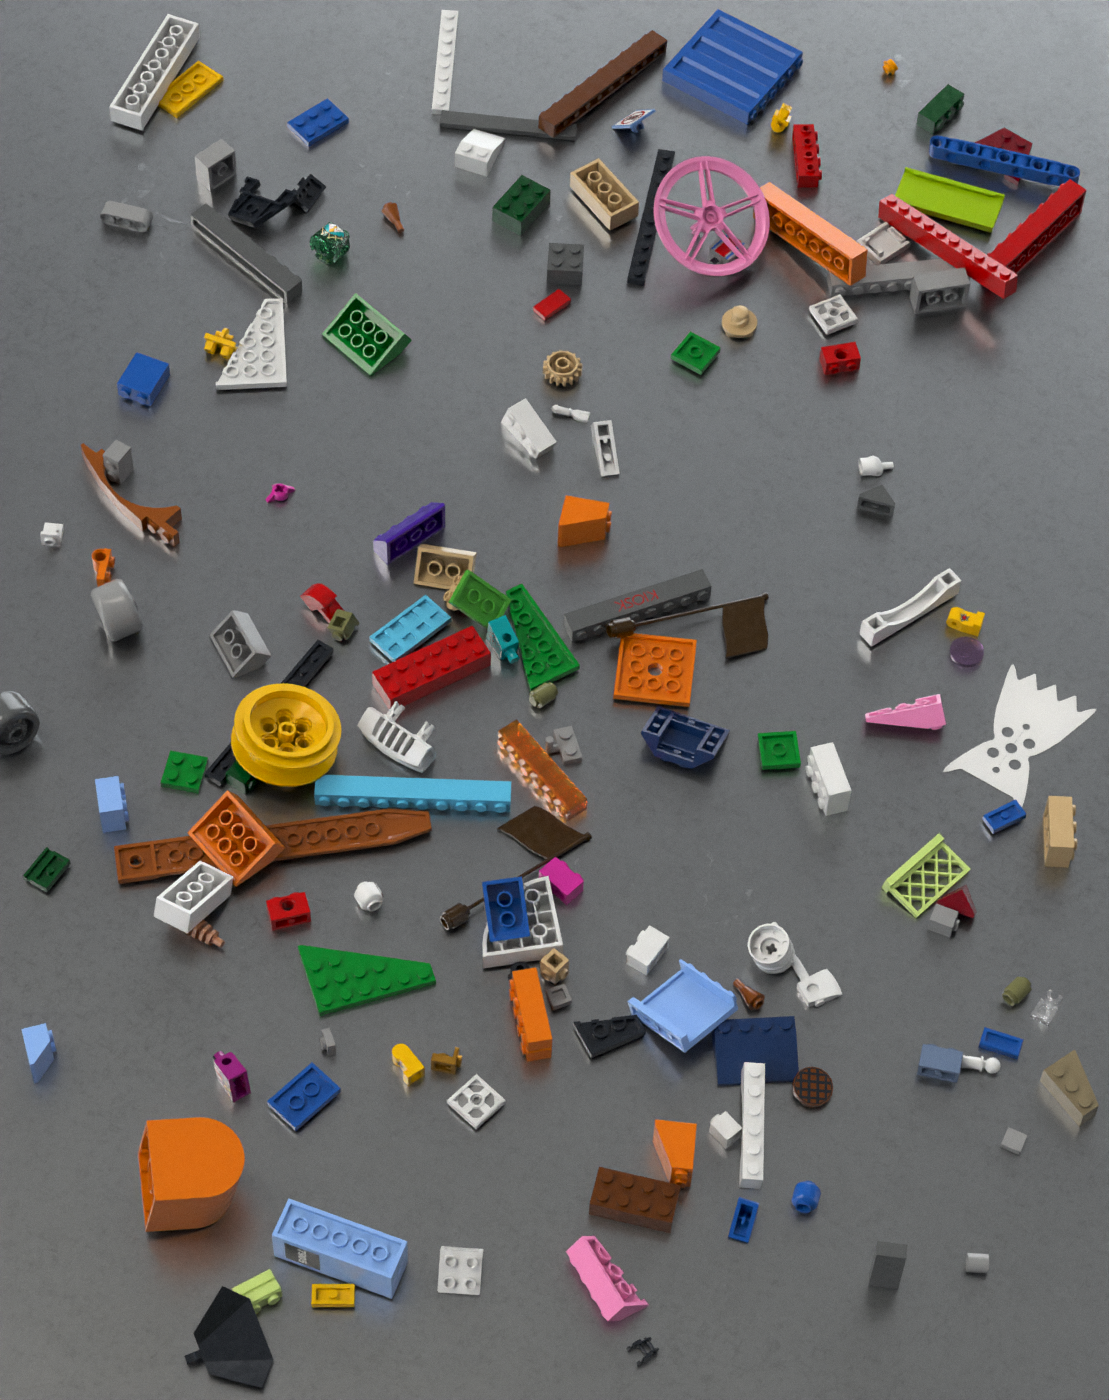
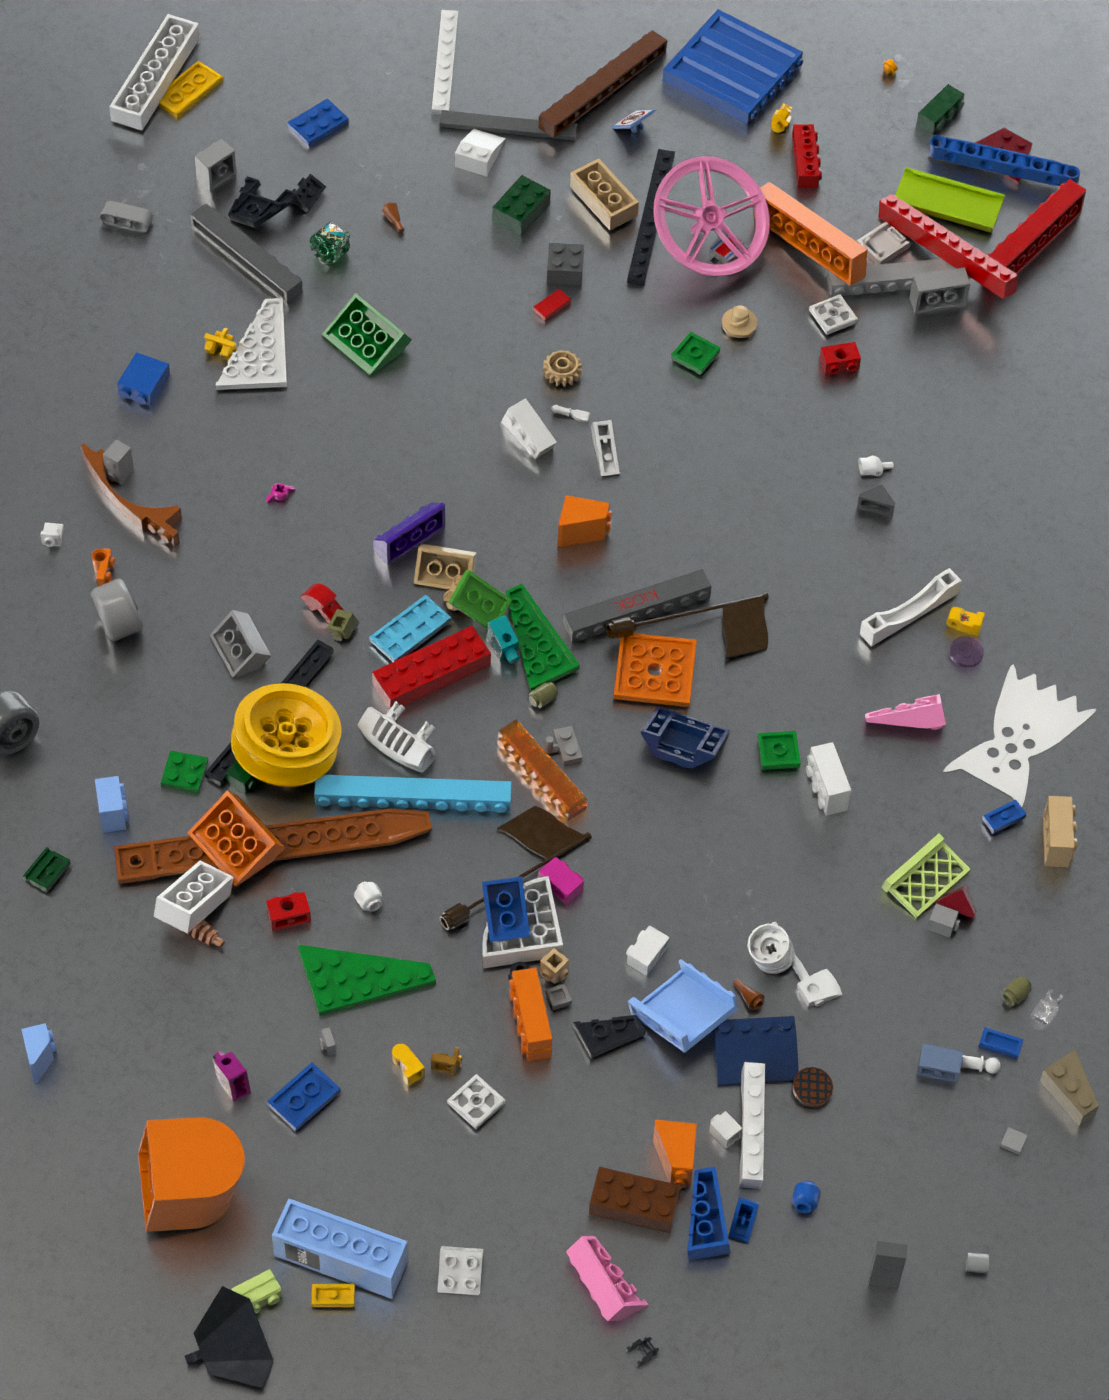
(707, 1224): none -> blue wedge

